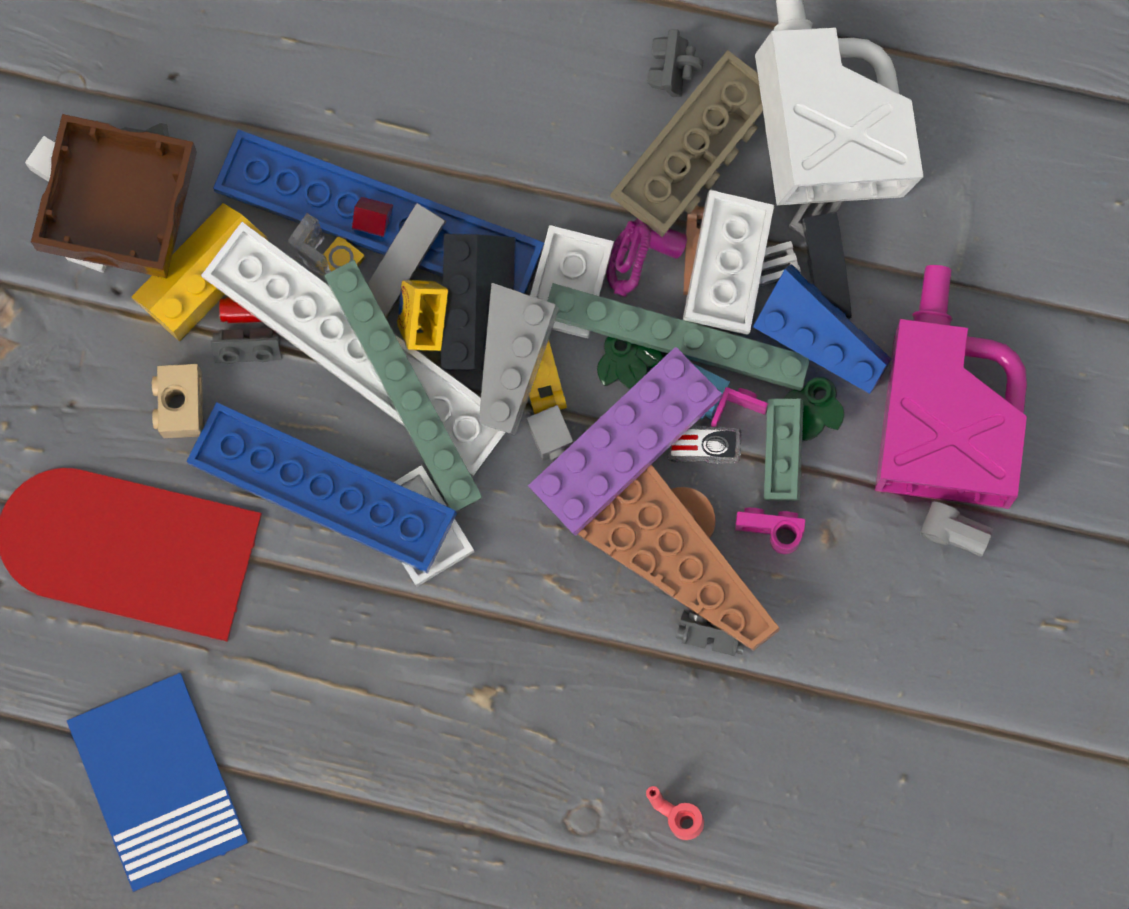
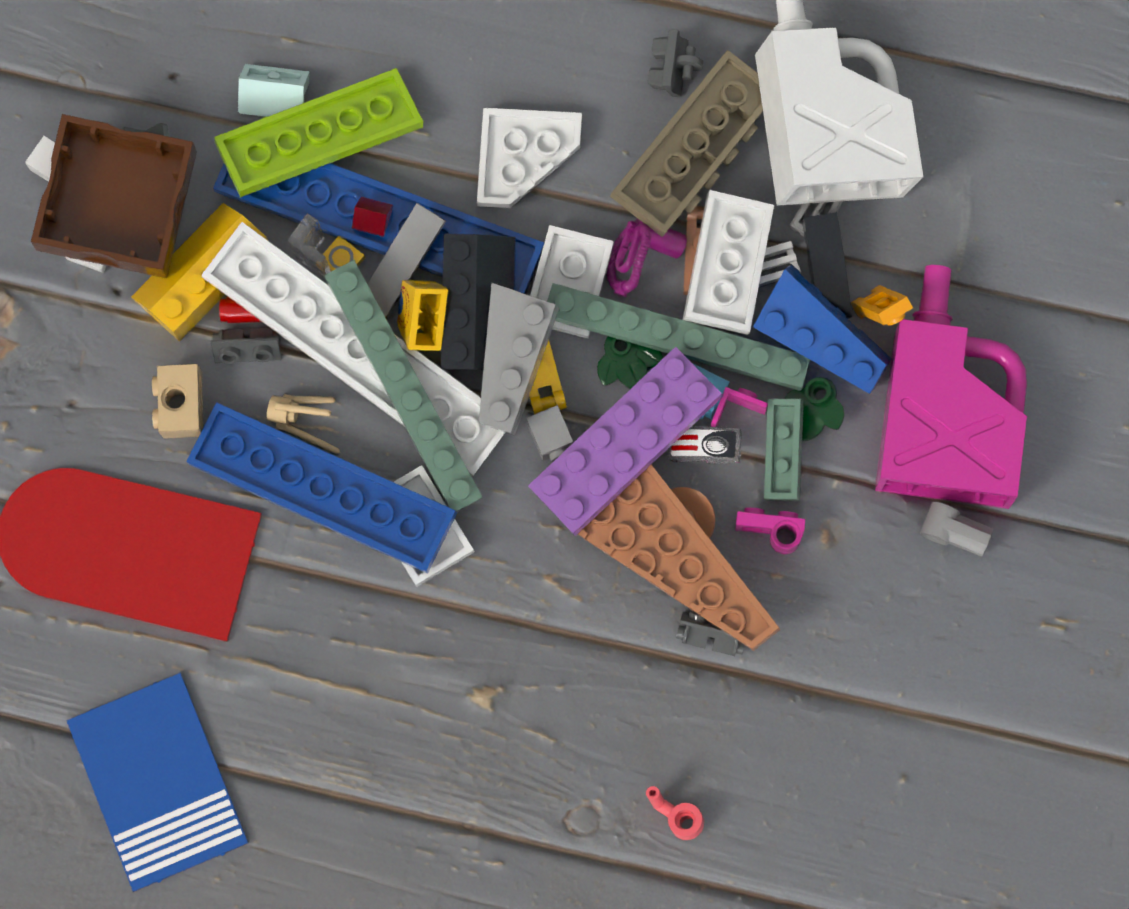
(270, 89): none -> light aqua panel
(286, 410): none -> tan plant
(318, 132): none -> lime plate
(521, 151): none -> white plate
(882, 306): none -> light orange plate

